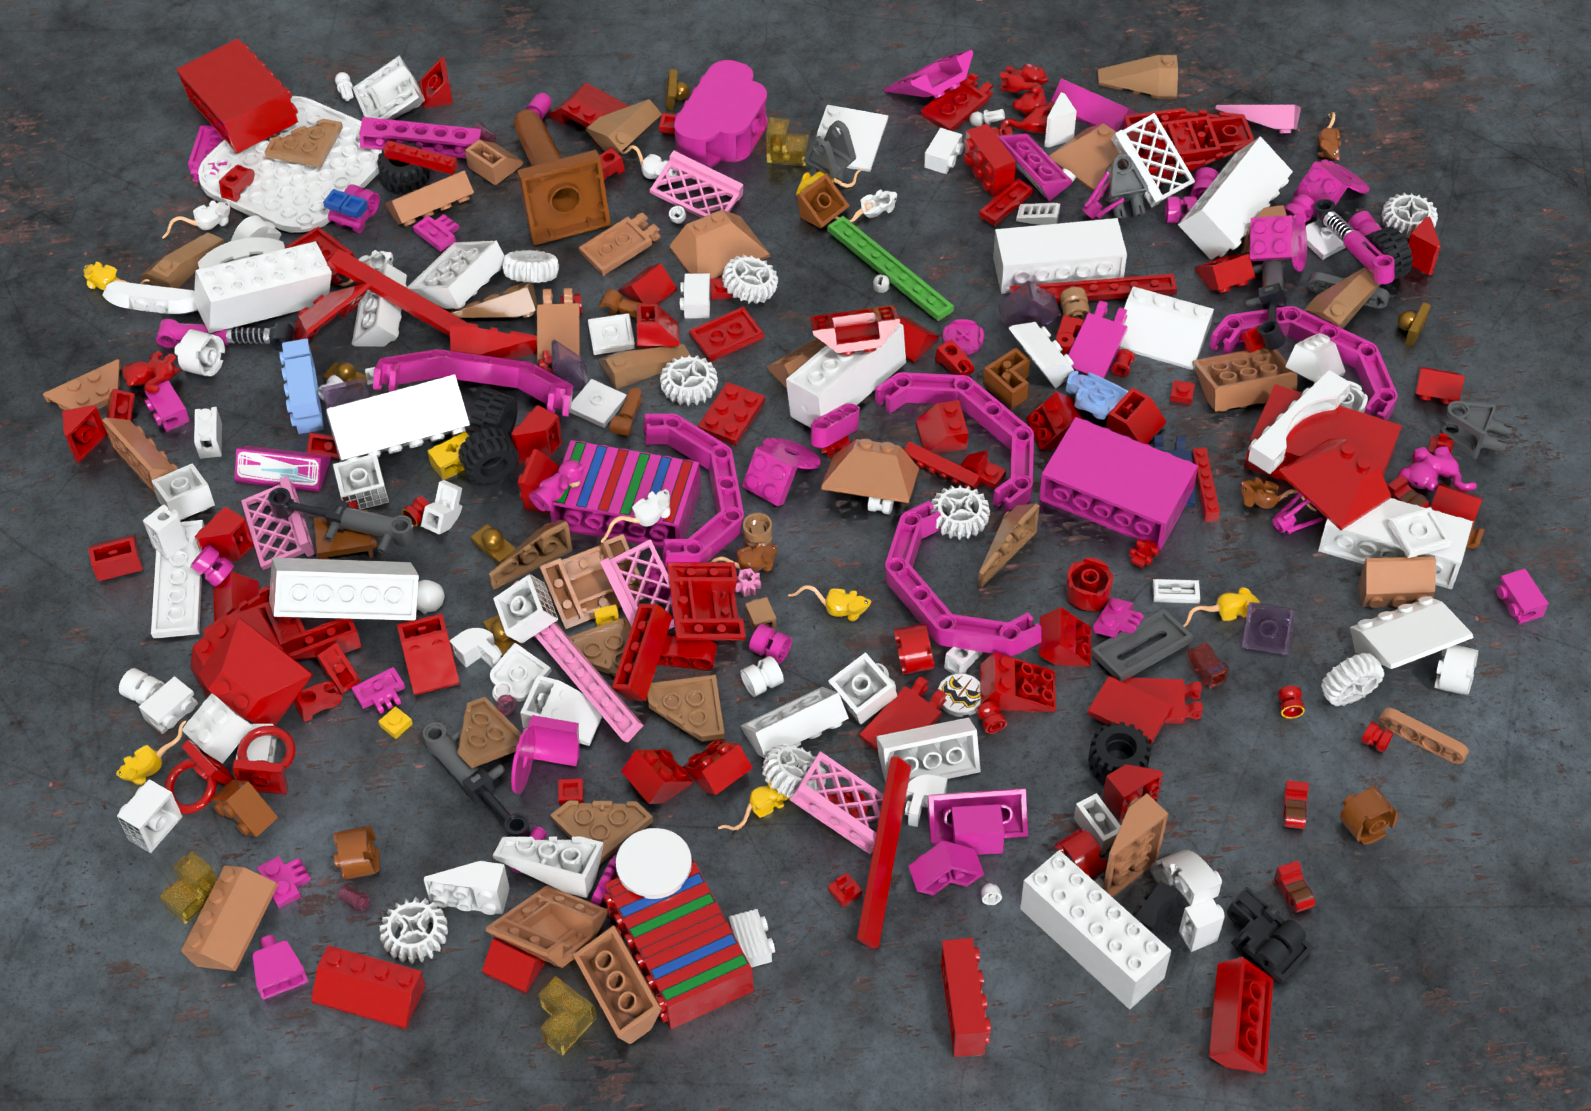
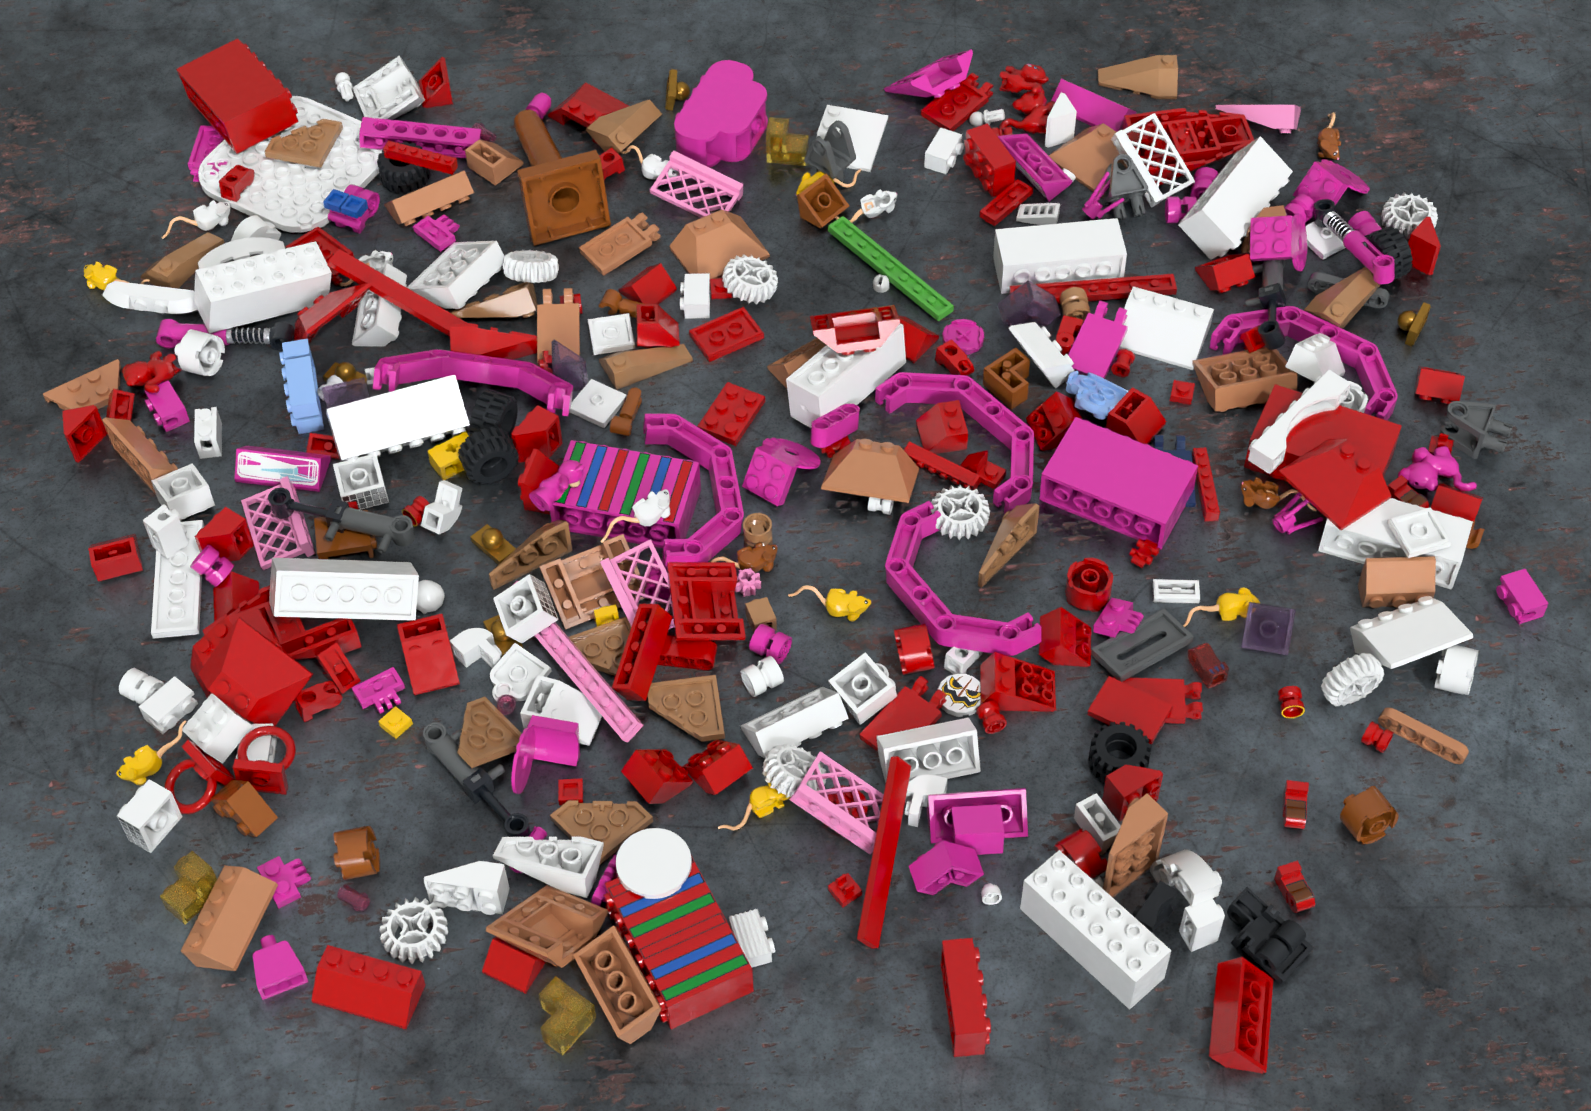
(667, 123): red plate -> none
(680, 212): white hinge -> none
(688, 380): white gear -> none

